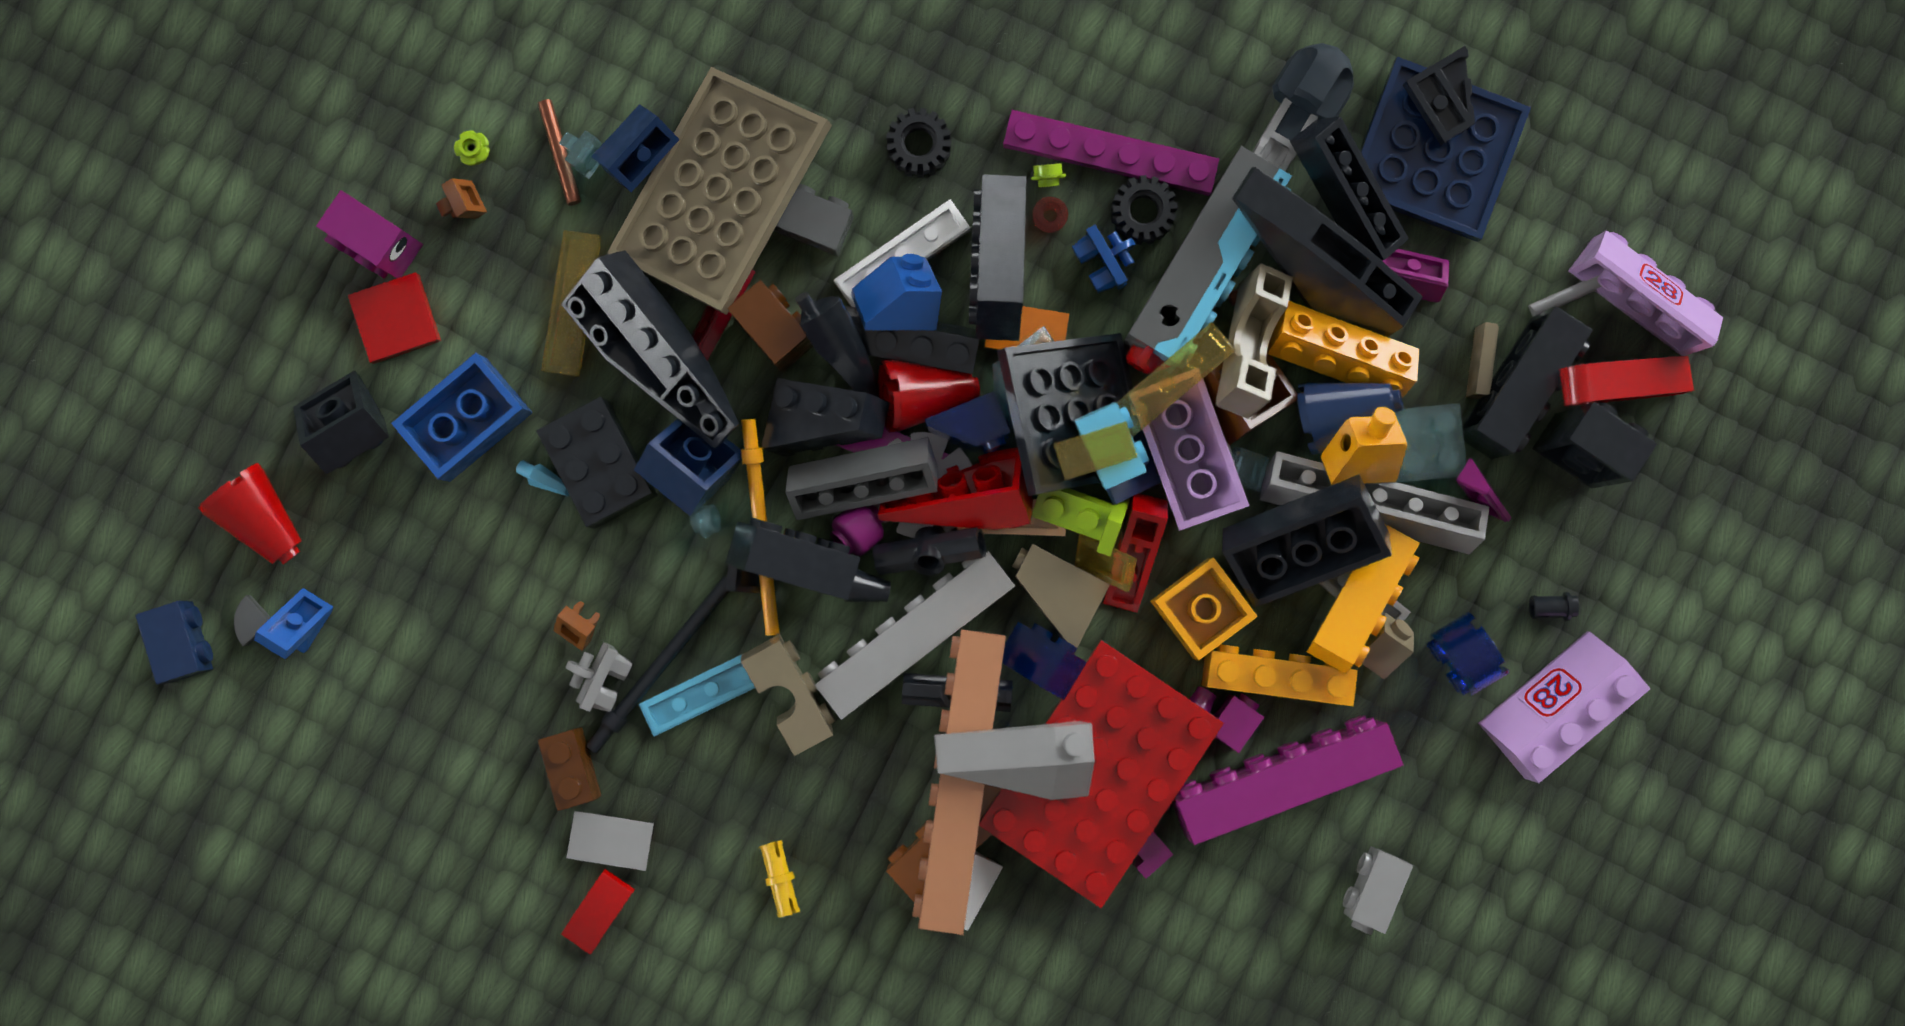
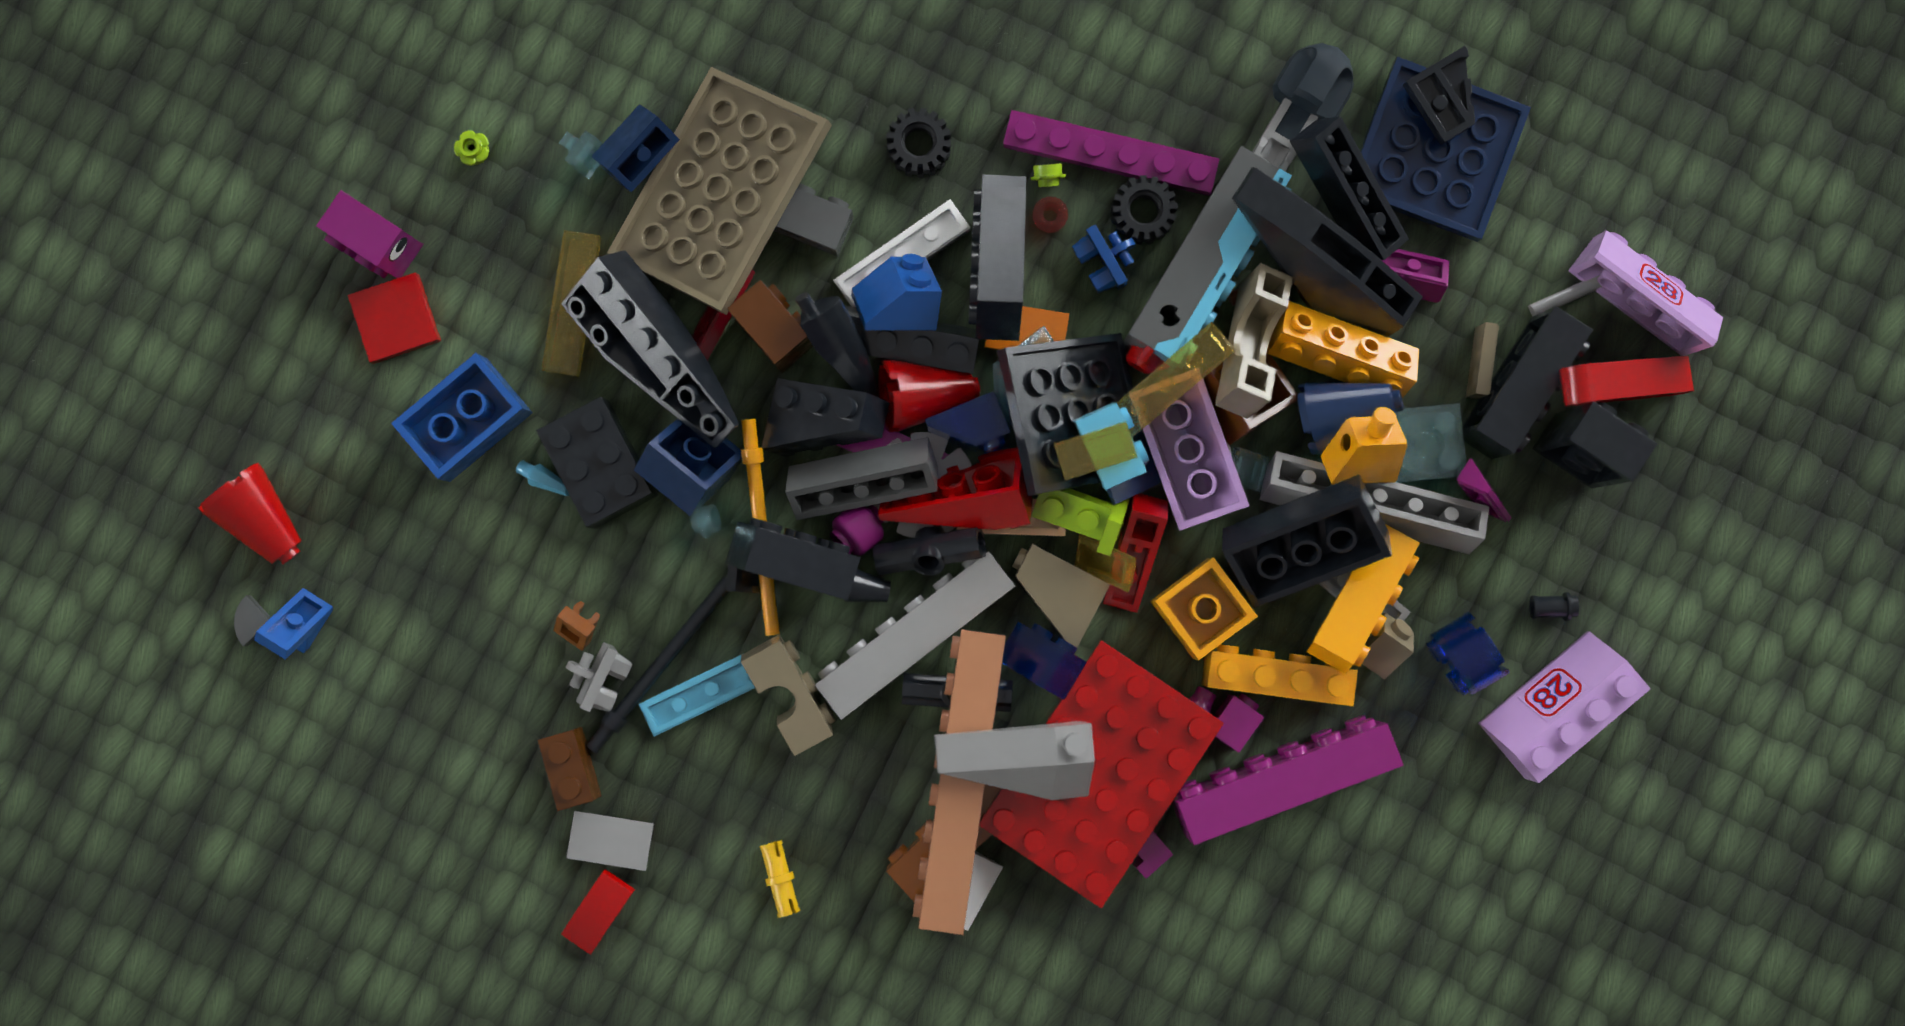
(175, 641): dark blue brick -> none
(339, 423): black slope -> none
(461, 200): dark orange tile -> none
(559, 153): copper bar -> none
(1376, 890): light grey brick -> none

